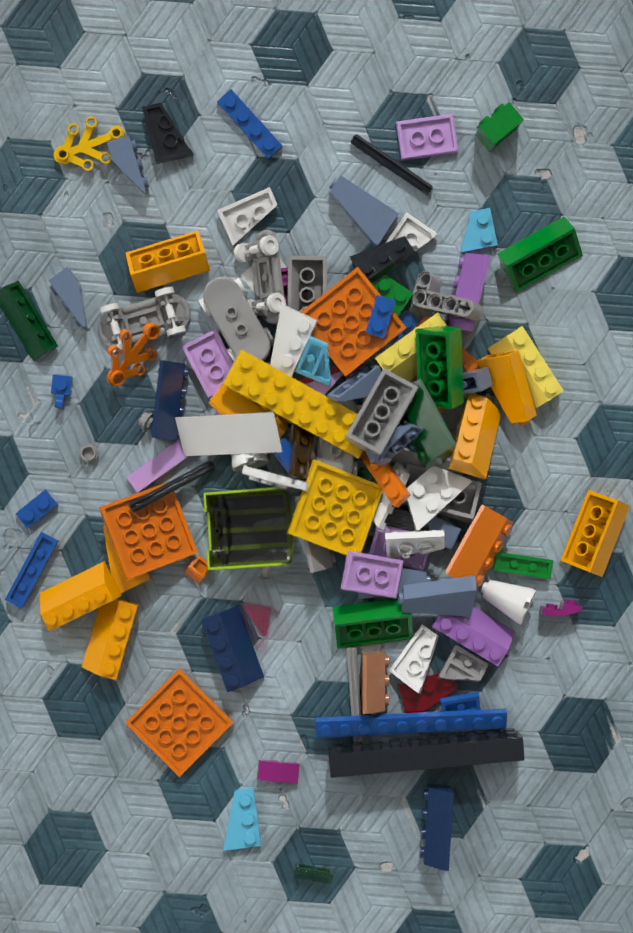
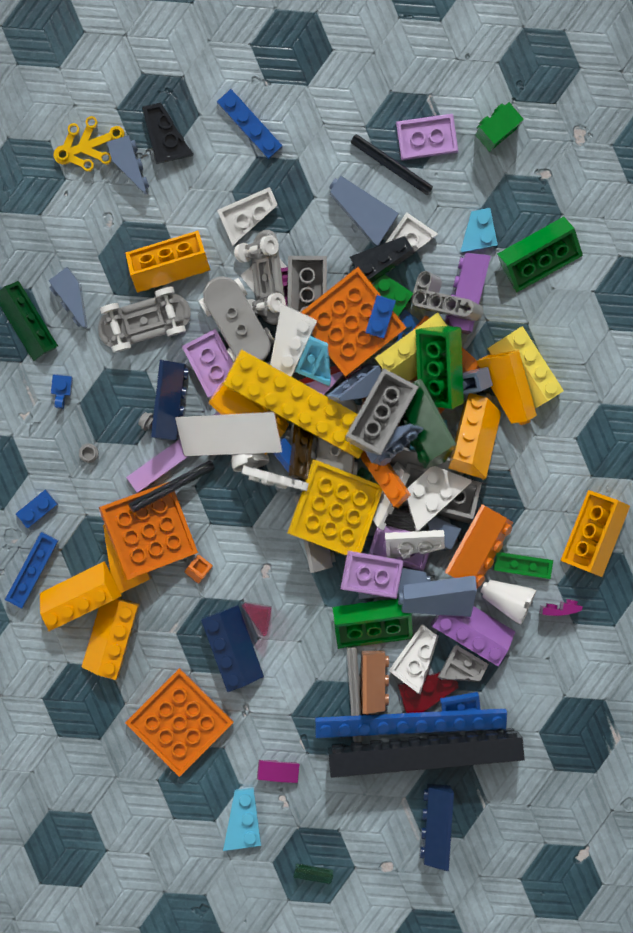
(131, 356): orange plant -> none
(249, 528): clear smoke windscreen -> none

